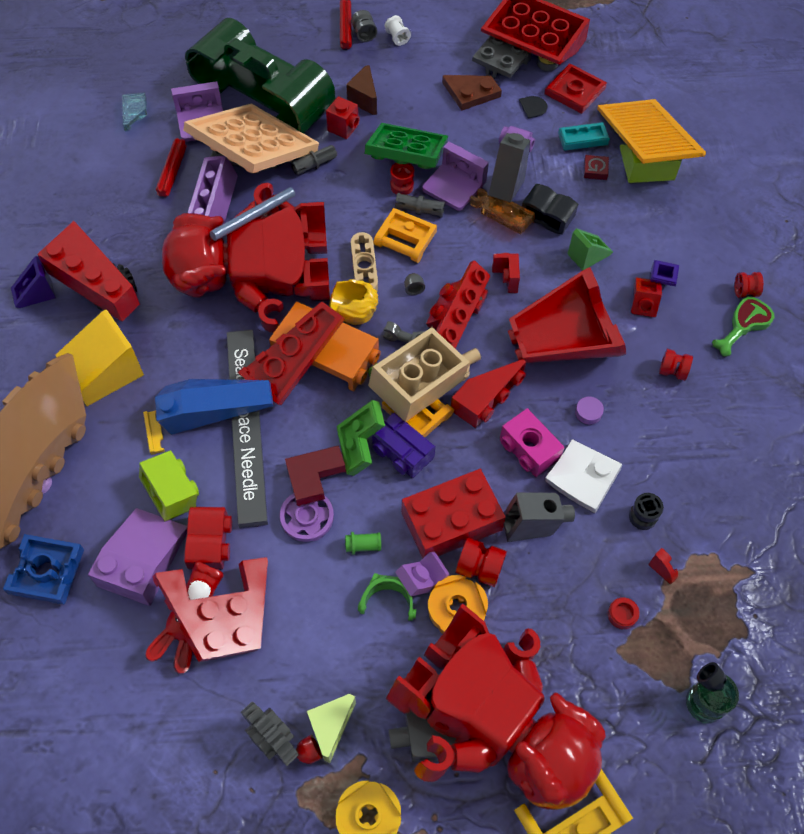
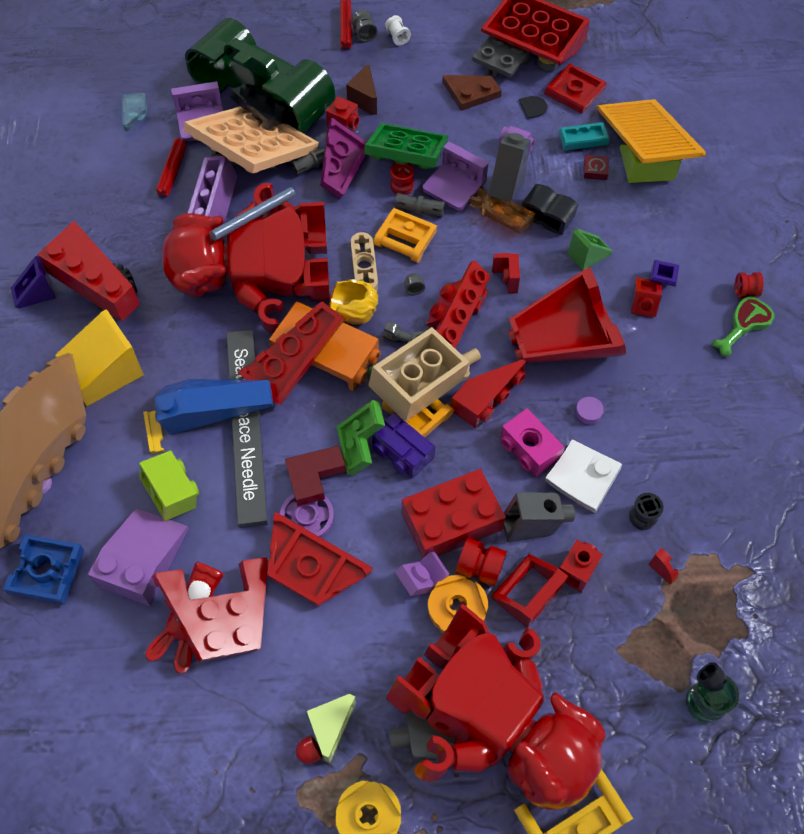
(207, 537): red brick -> none
(262, 105): none -> black wing
(269, 733): dark grey gear -> none
(311, 564): none -> red wing
(341, 158): none -> magenta wing
(362, 542): bright green pin -> none
(384, 582): bright green helmet -> none
(526, 615): none -> red tile
(580, 564): none -> red brick
(623, 613): red tile -> none
(670, 361): red wheel -> none

